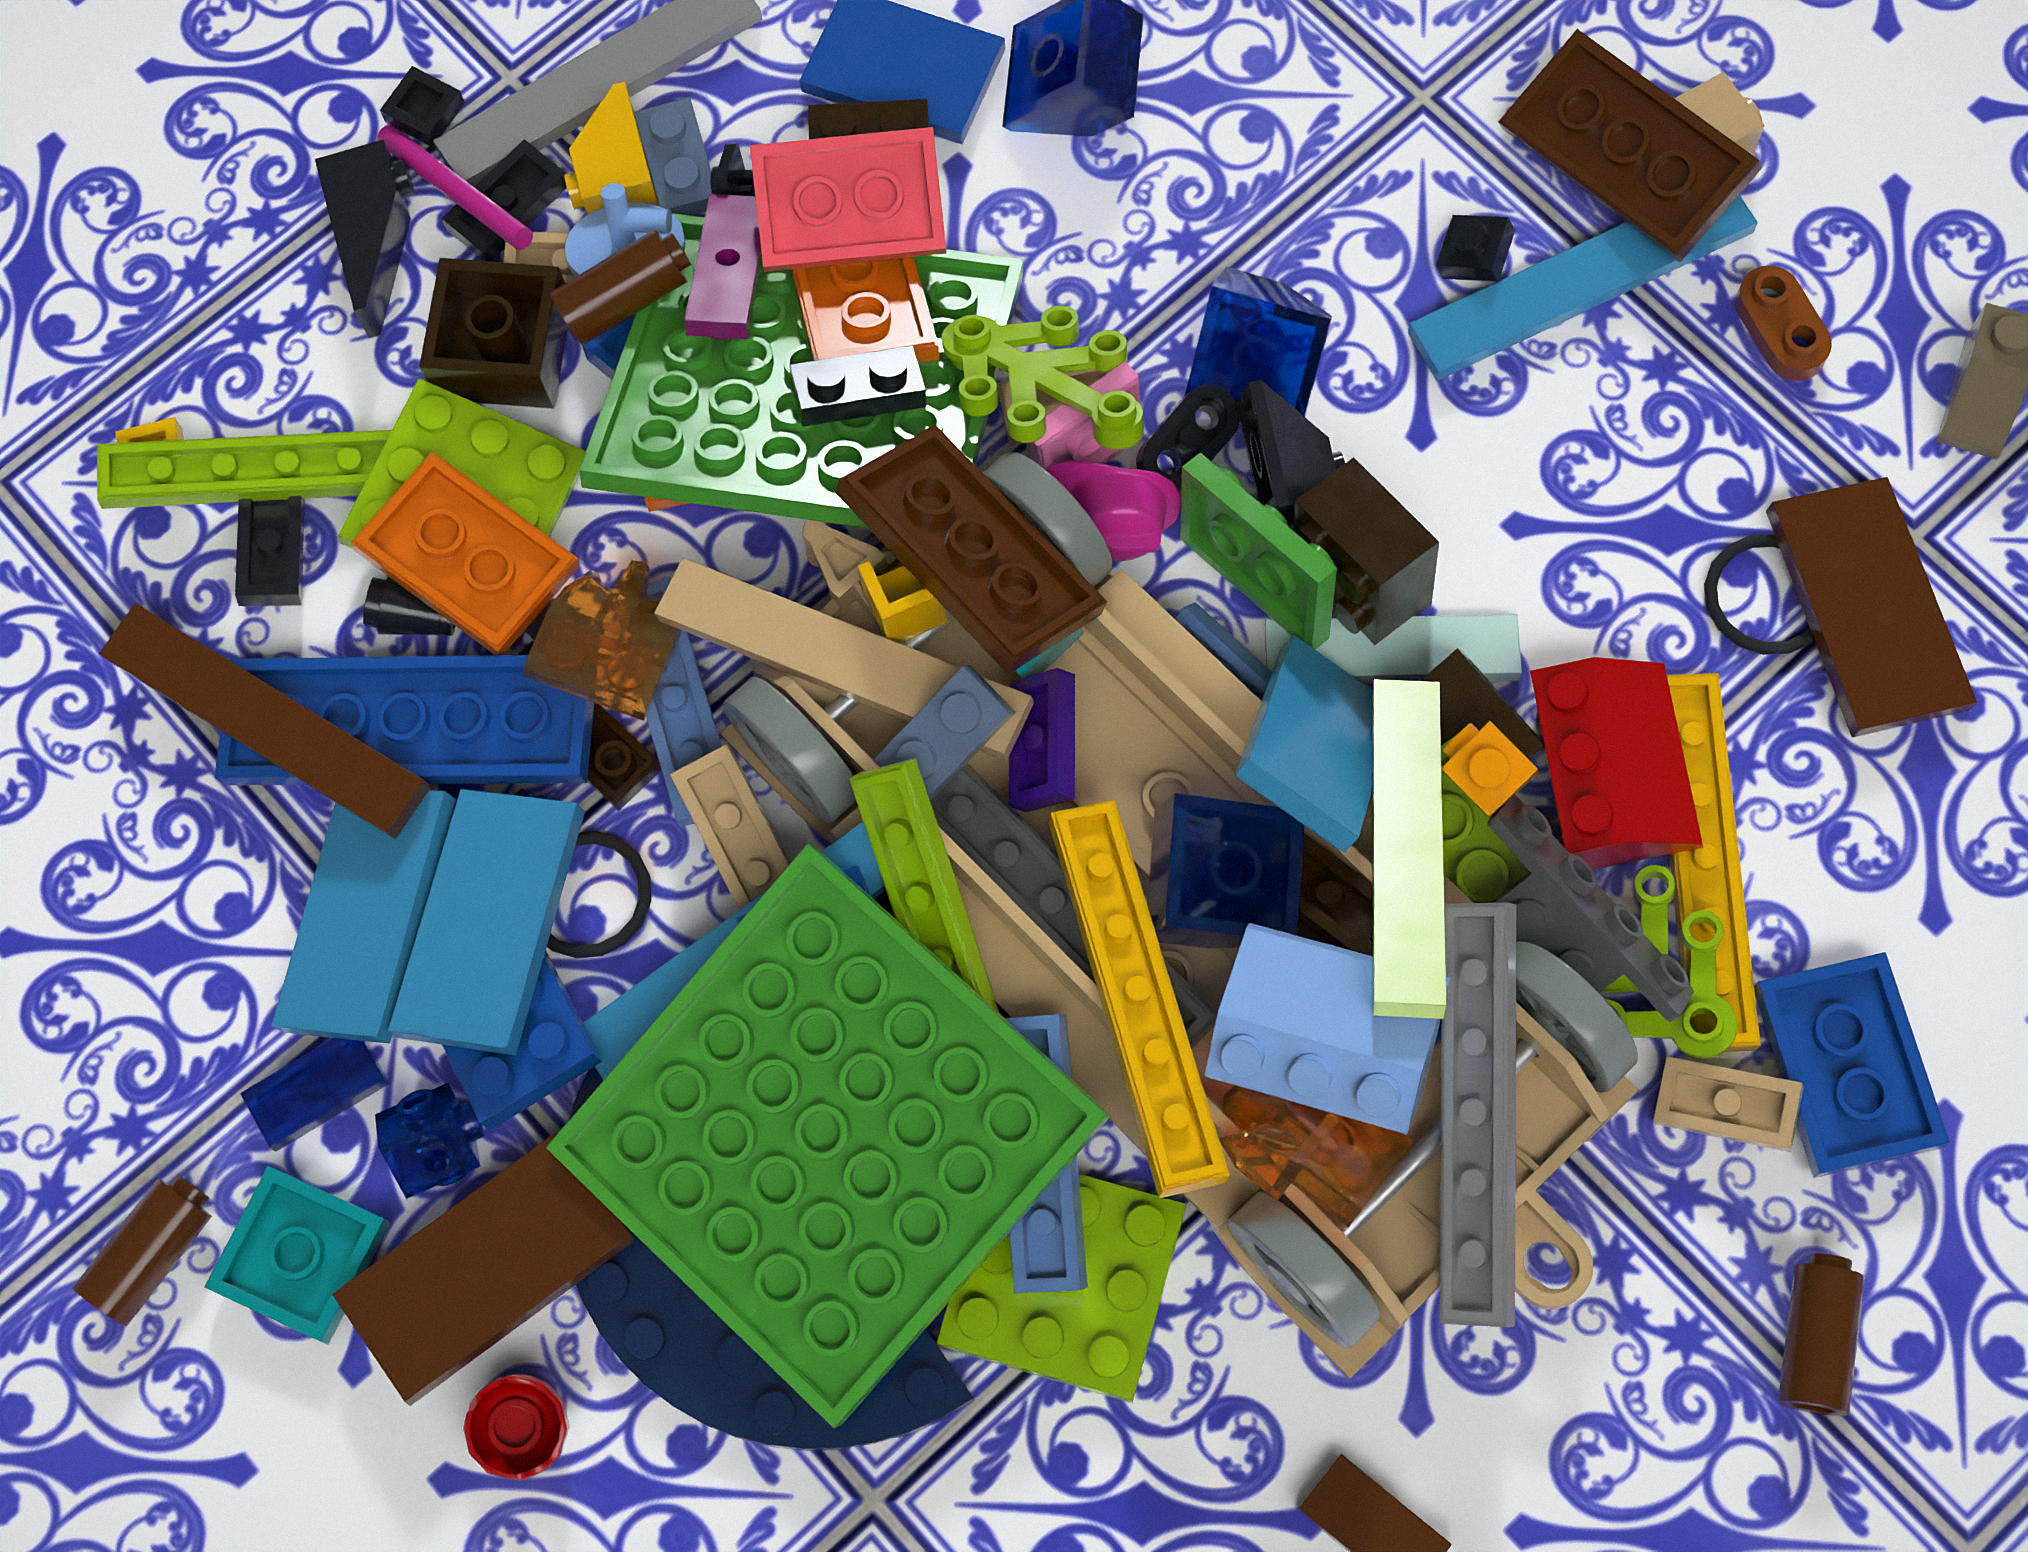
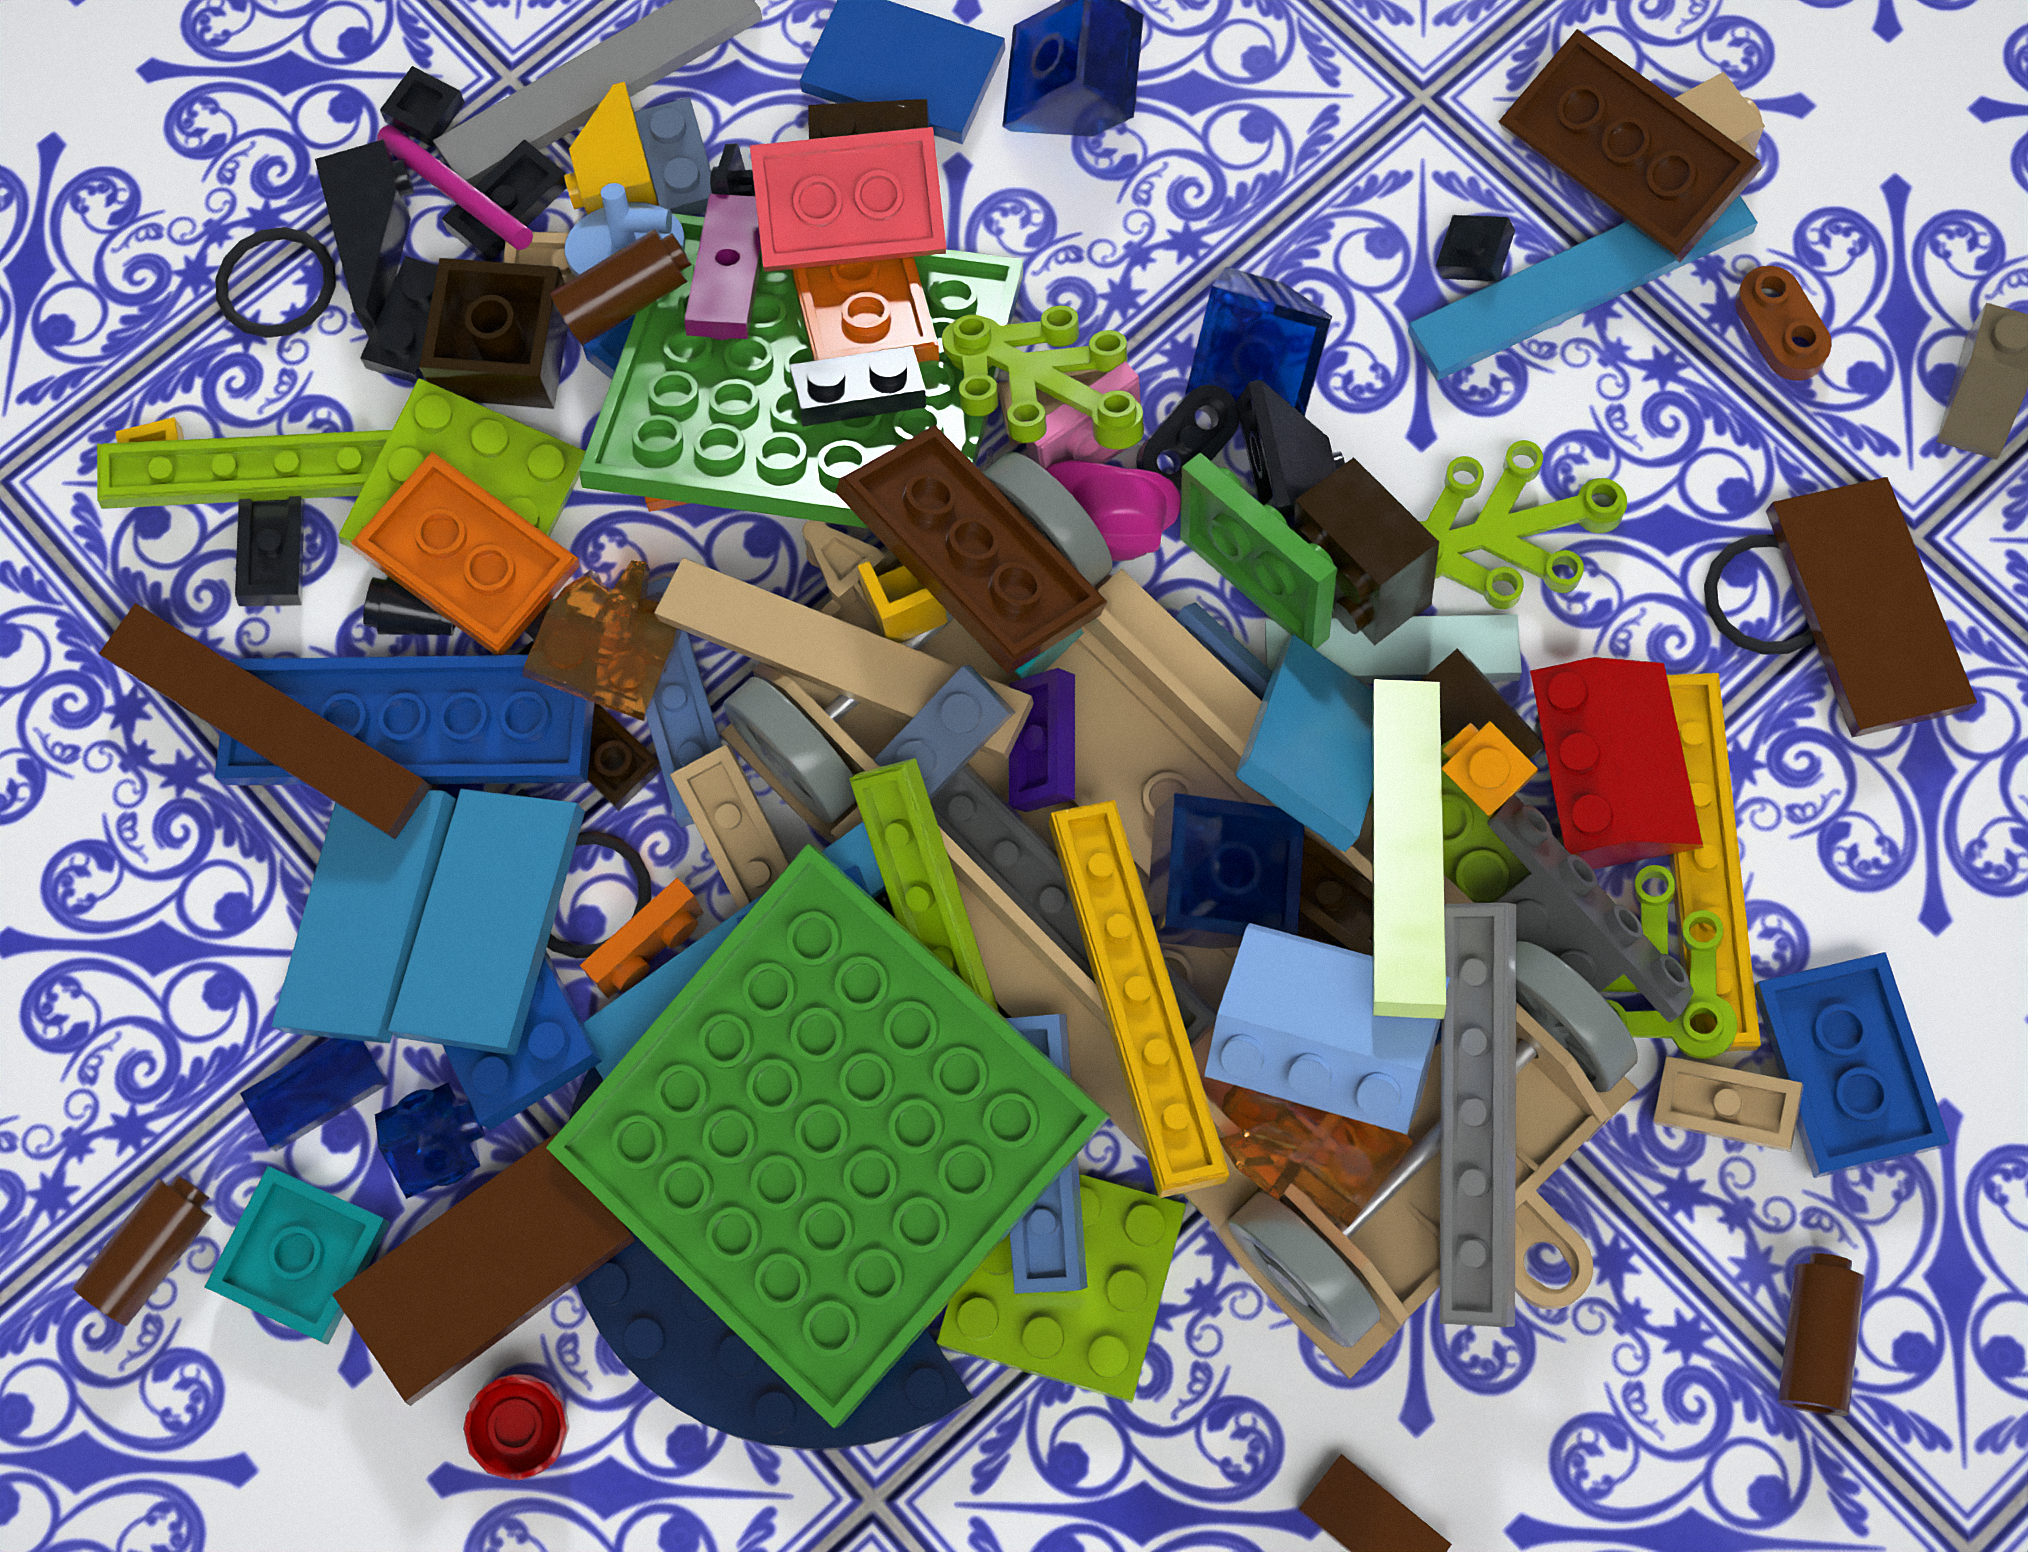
(254, 240): none -> black piece
(401, 326): none -> black plate
(626, 954): none -> orange plate
(1501, 532): none -> lime plant

